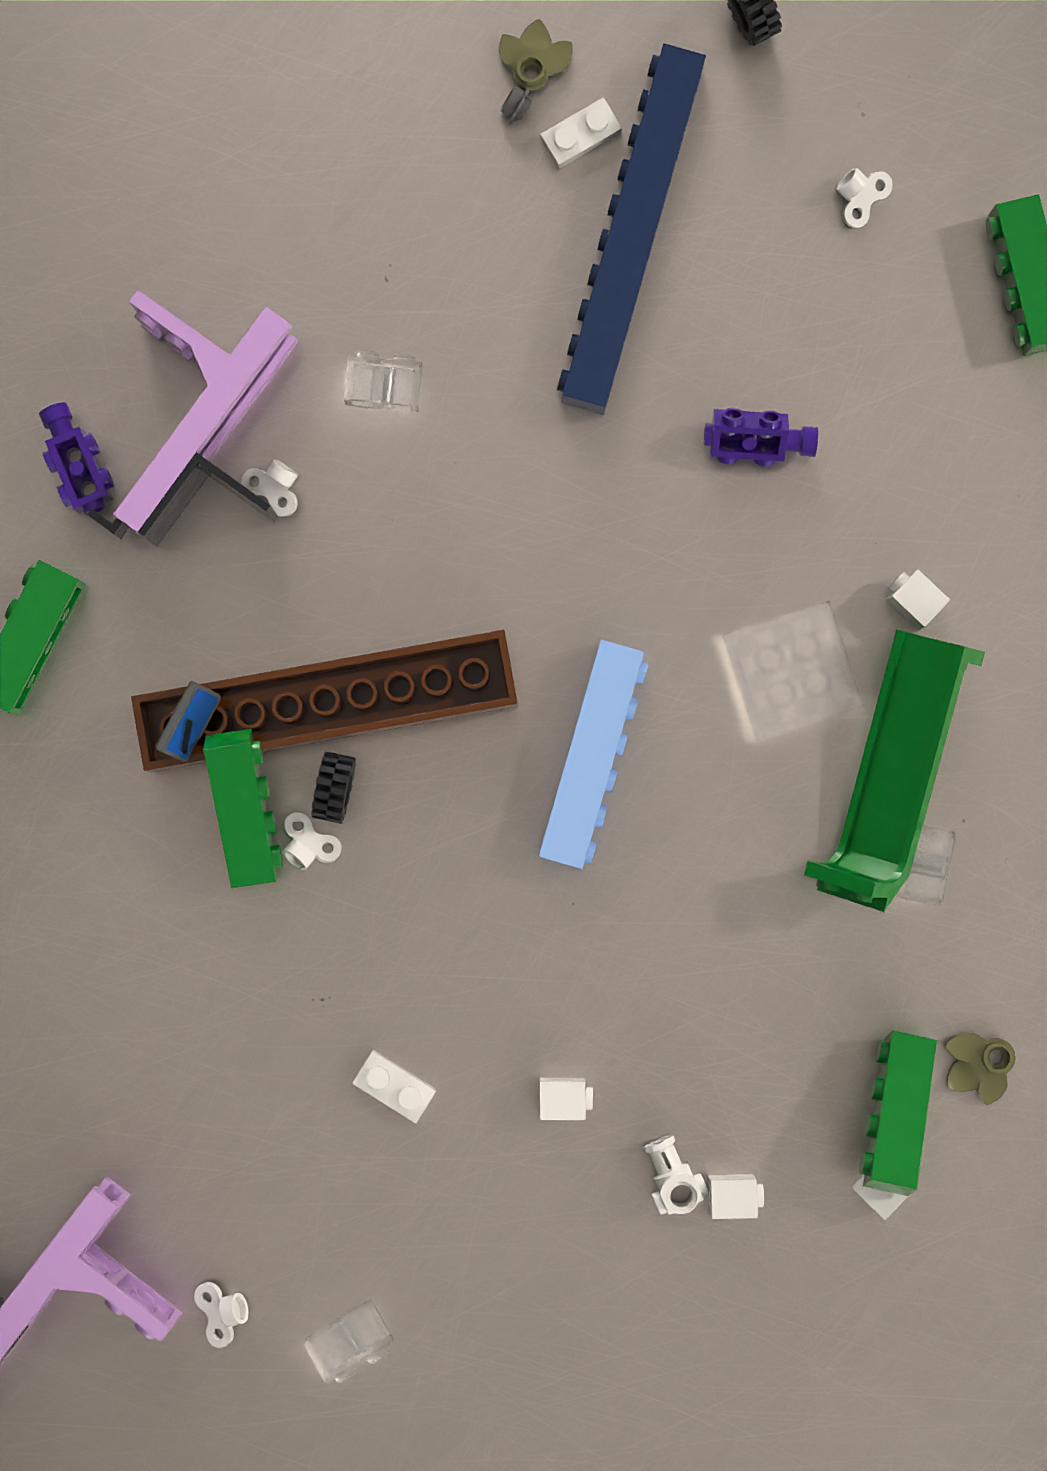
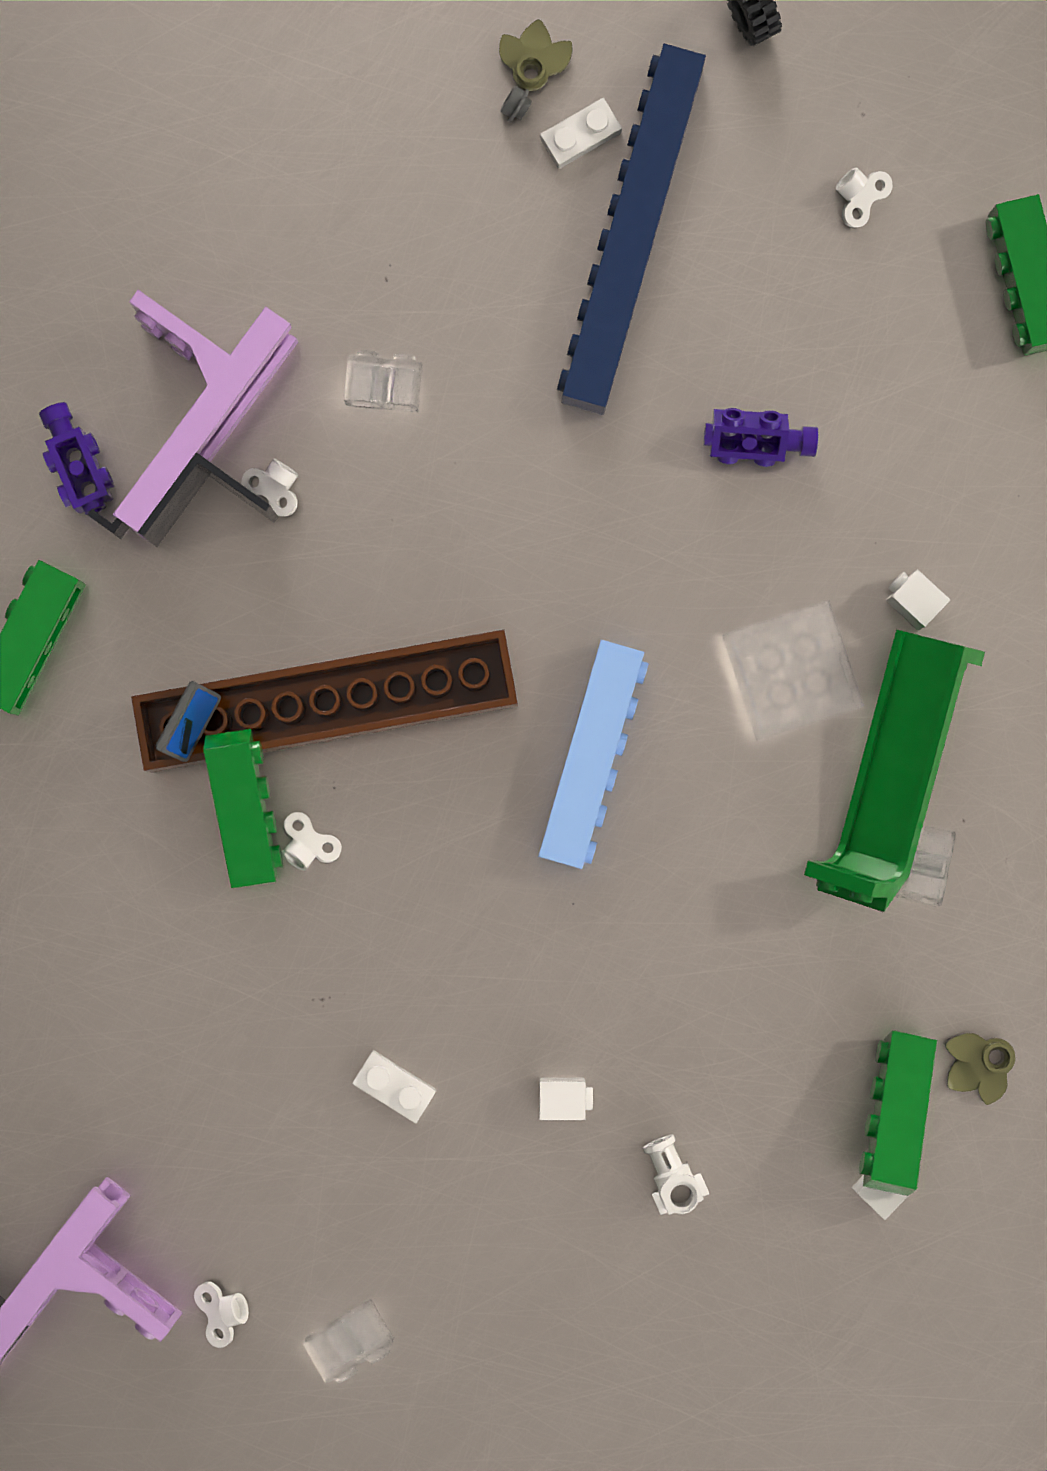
(333, 787): black tyre -> none
(734, 1196): white brick -> none

